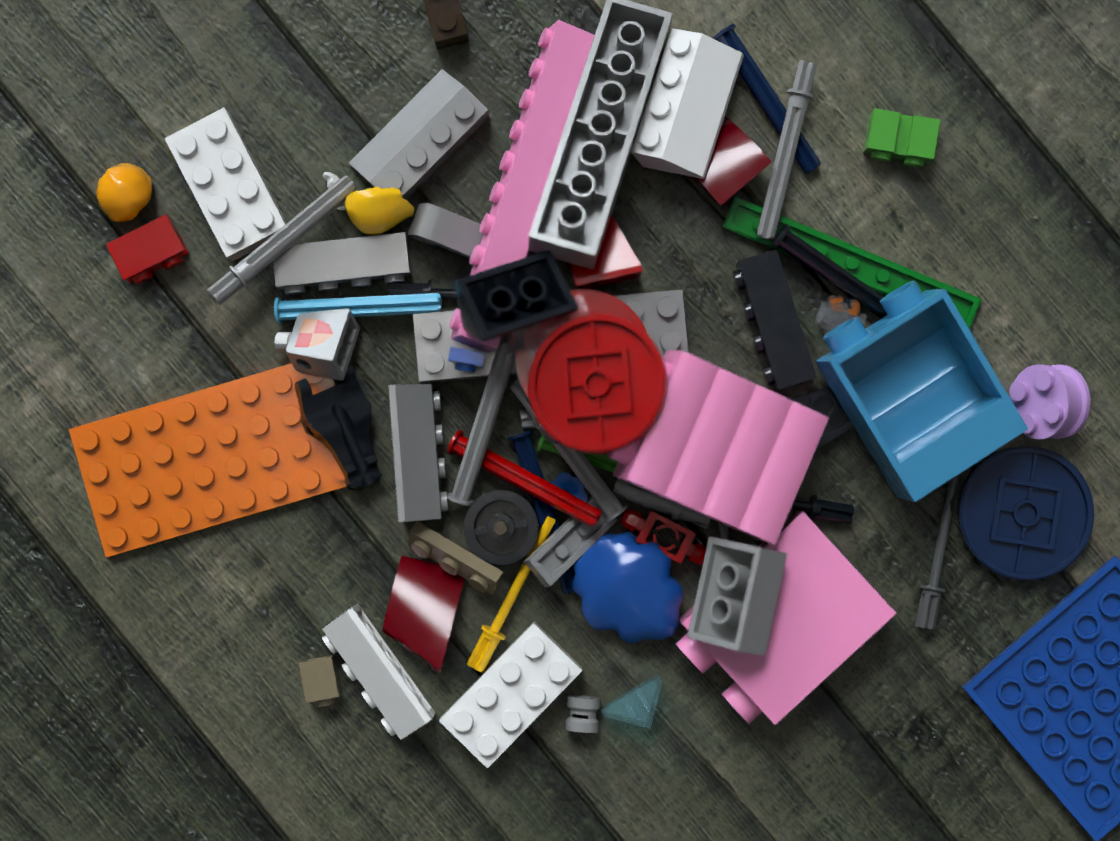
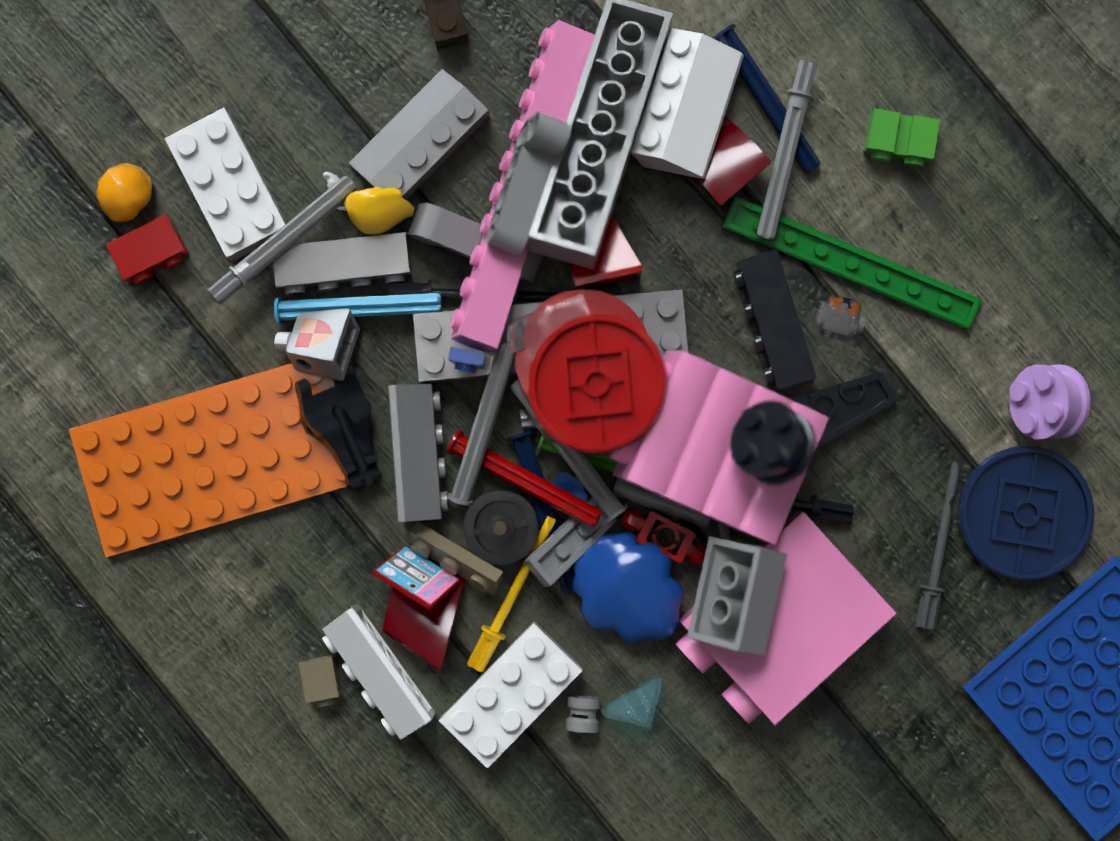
(416, 577): none -> piece
(513, 297): black slope -> none
(525, 180): none -> light grey beam
(773, 443): none -> black wheel
(829, 270): black axle -> none
(919, 391): dark azure brick -> none

